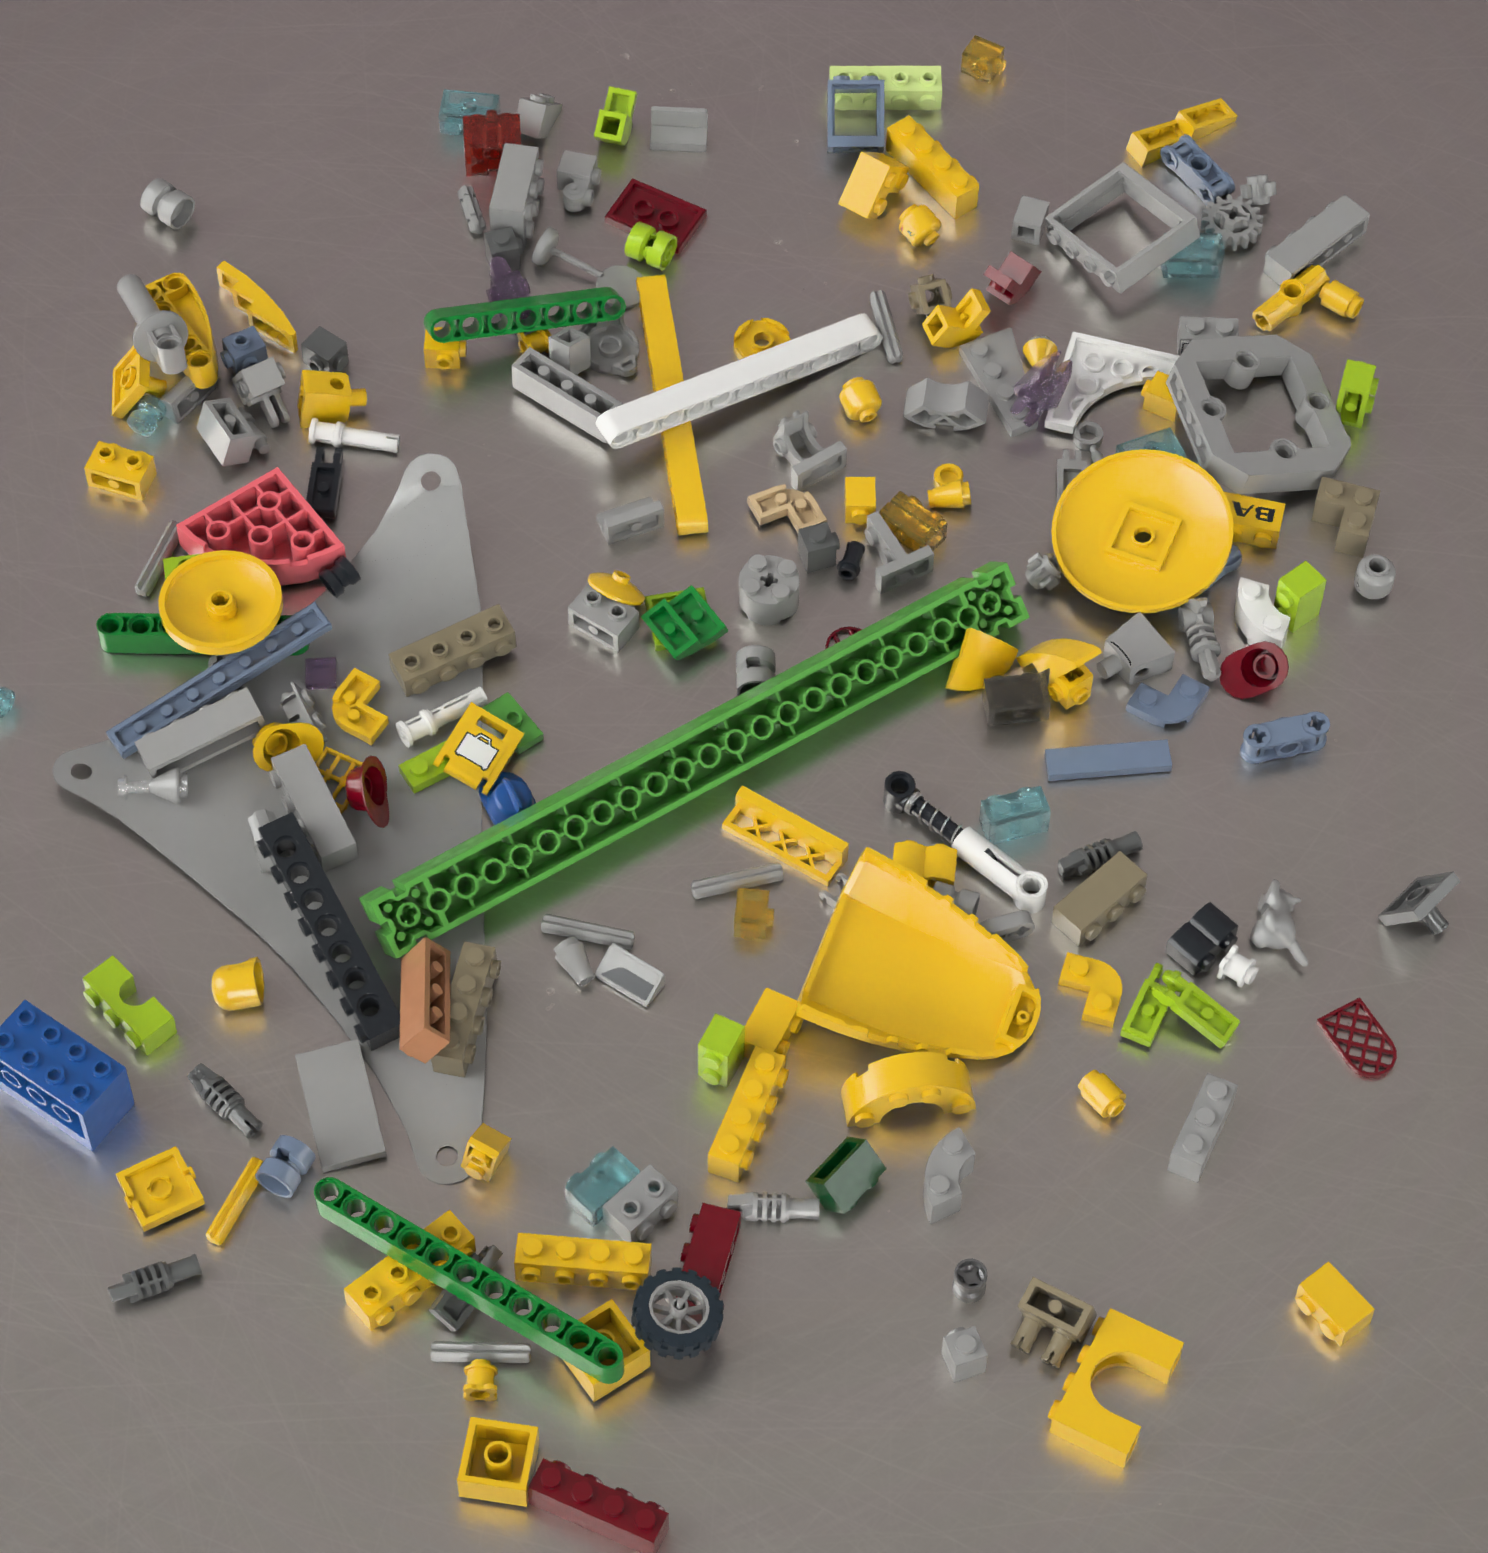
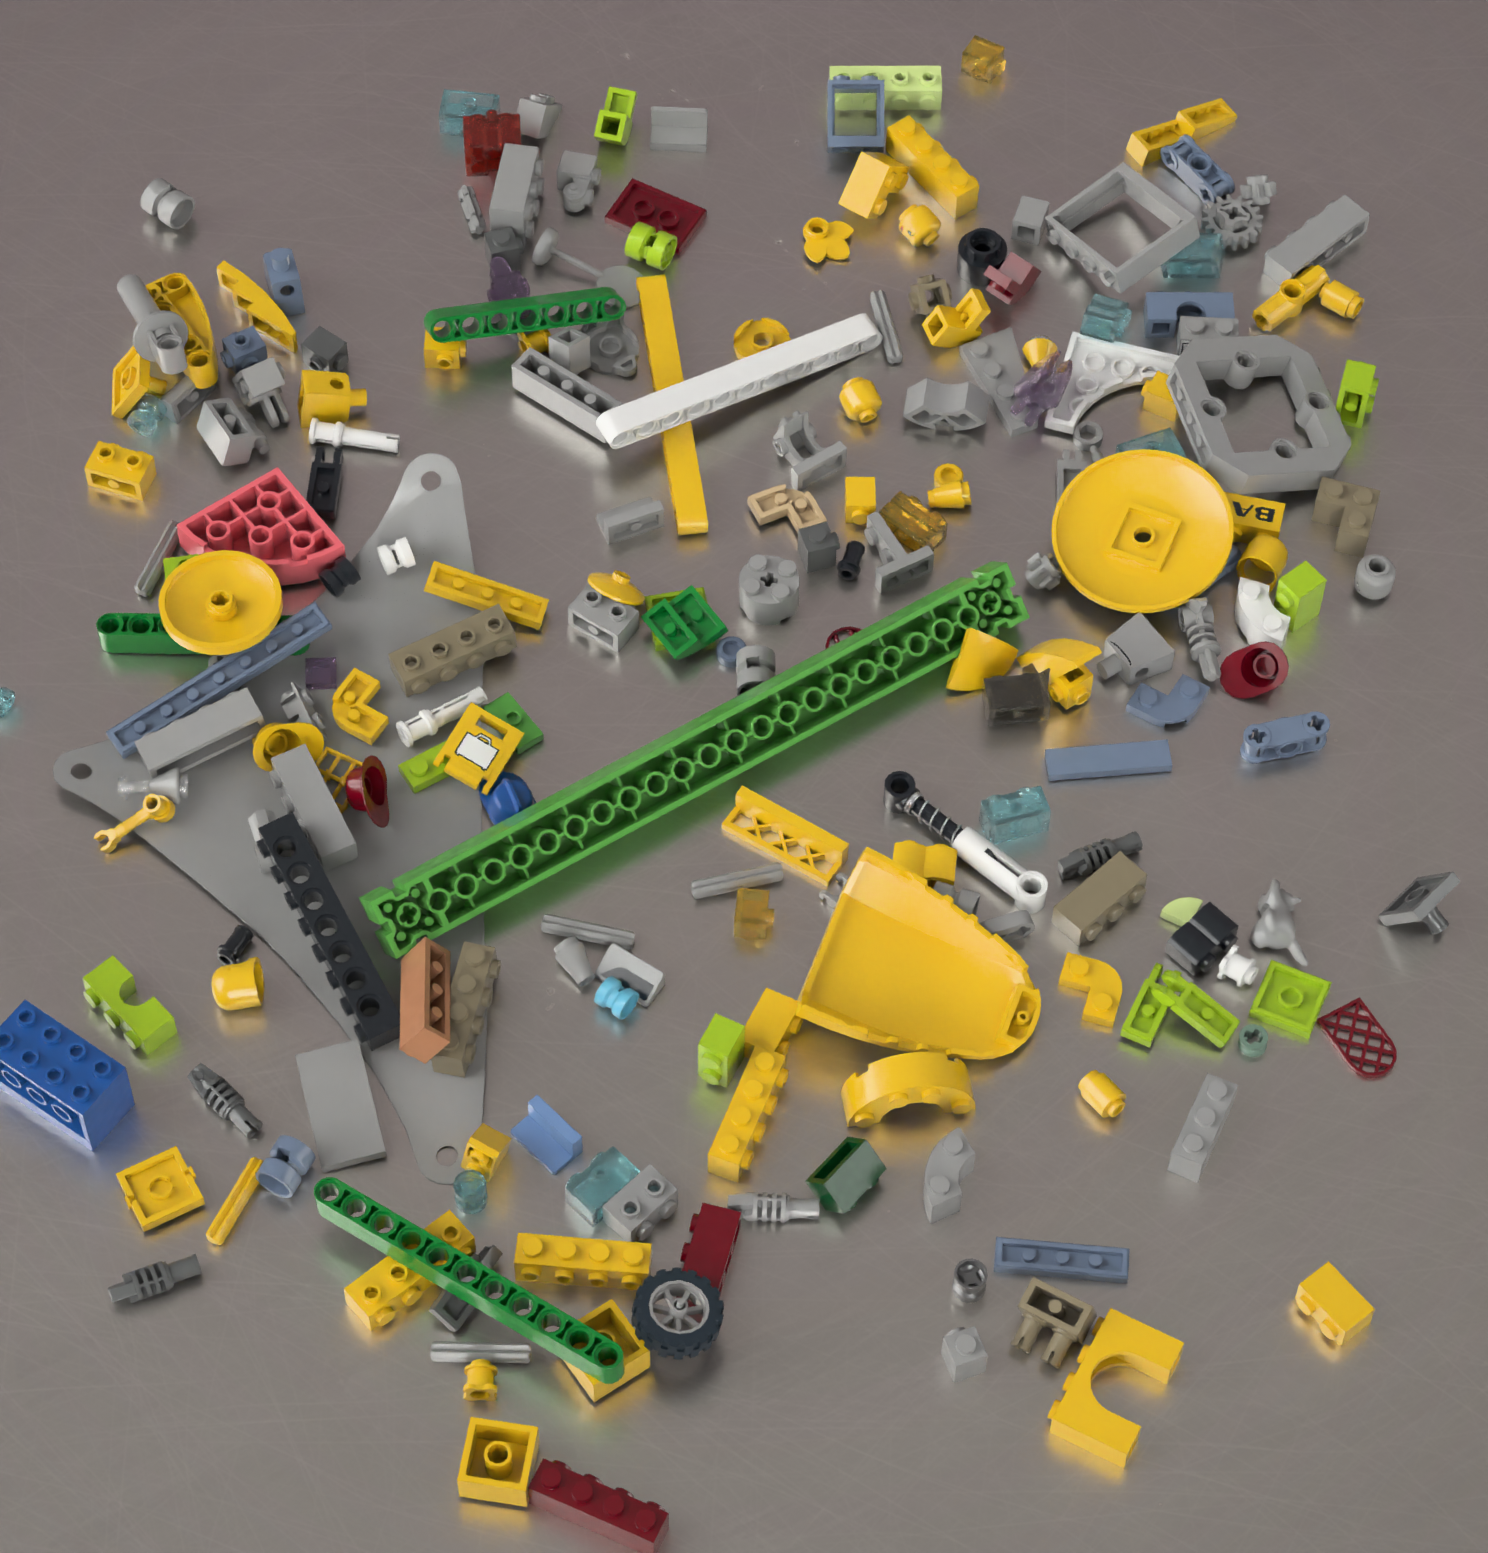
(154, 807): none -> yellow brick
(234, 946): none -> black pin
(282, 271): none -> sand blue torso
(402, 553): none -> white wheel
(470, 1184): none -> clear light blue wheel
(485, 593): none -> yellow plate
(547, 1136): none -> medium blue panel
(614, 996): none -> medium azure wheel
(727, 650): none -> sand blue tile
(826, 239): none -> yellow plate
(977, 252): none -> black piece
(1061, 1260): none -> sand blue tile
(1105, 318): none -> clear light blue brick
(1164, 309): none -> sand blue arch
(1181, 910): none -> yellowish green tile
(1256, 1048): none -> sand green bush
(1267, 554): none -> yellow helmet
(1290, 999): none -> lime tile

